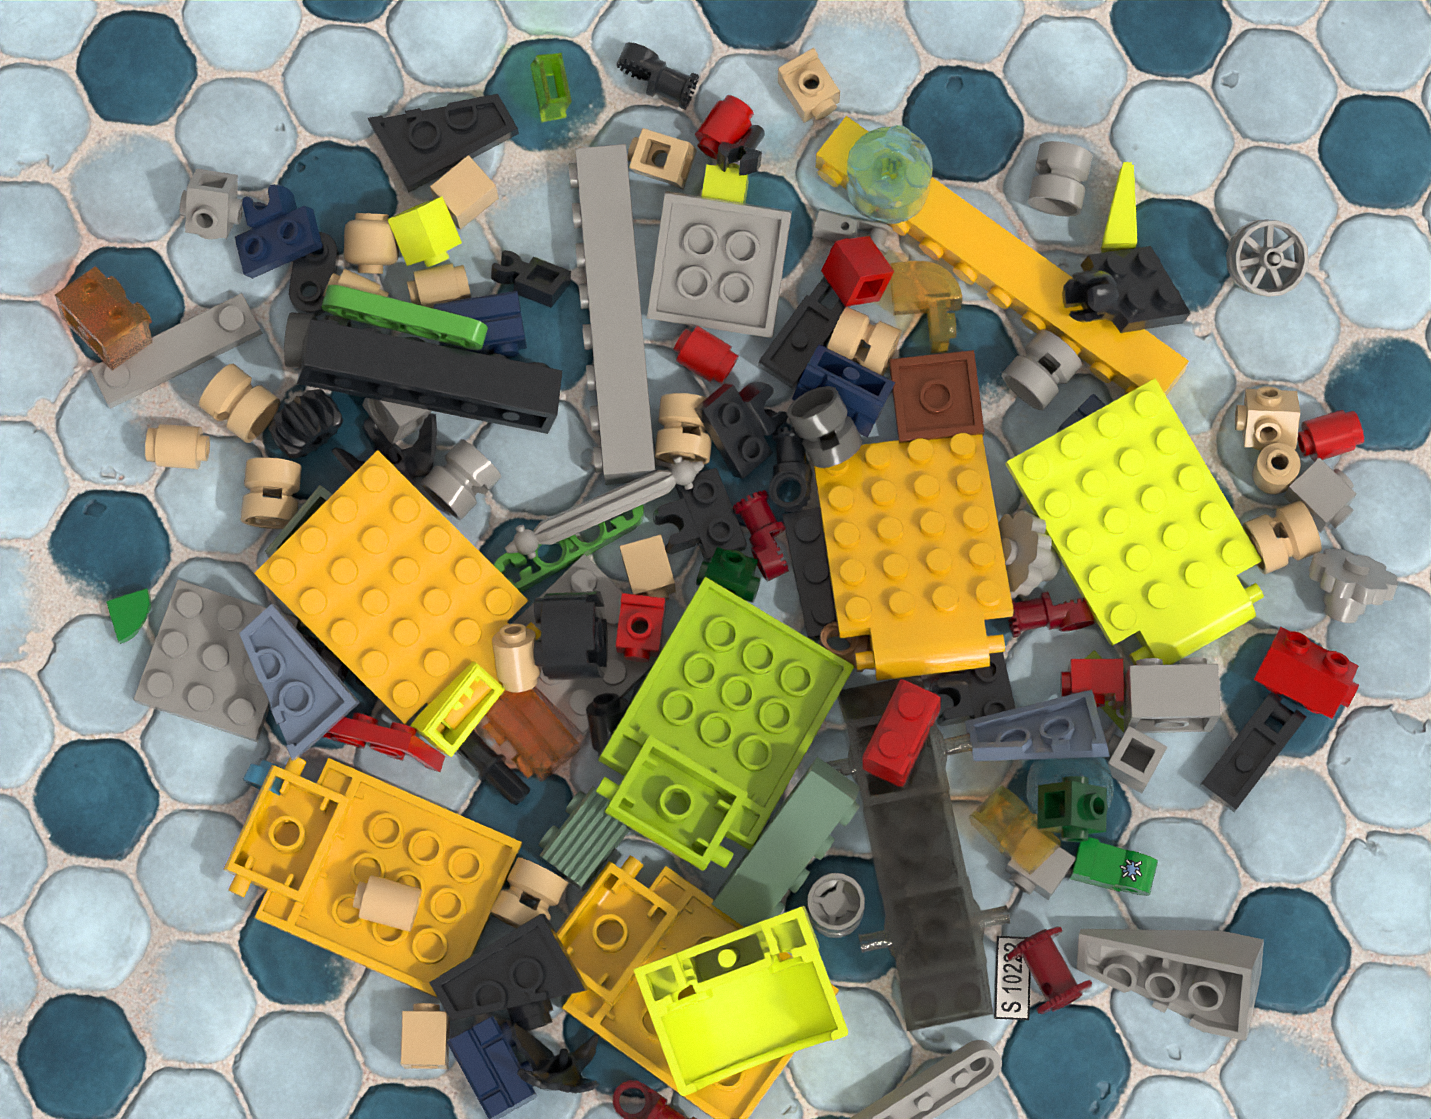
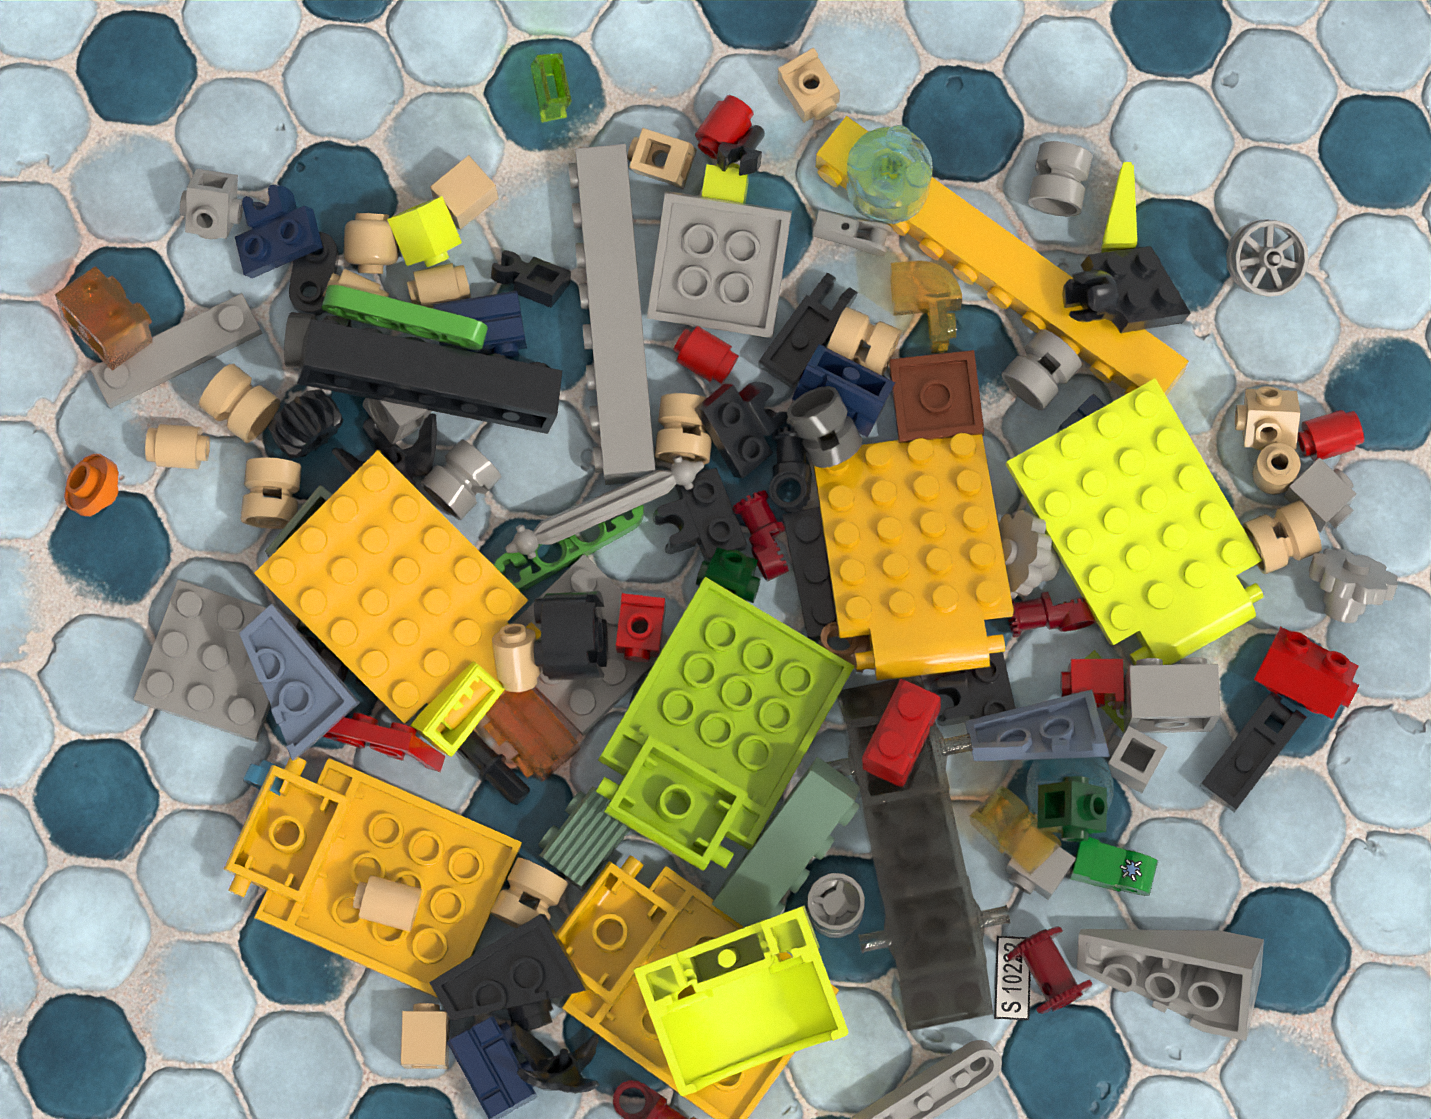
(92, 485): none -> orange plate
(129, 613): green tile -> none
(437, 139): black wing -> none
(604, 717): black brick -> none
(648, 568): tan brick -> none
(662, 80): black connector -> none
(857, 271): red brick -> none

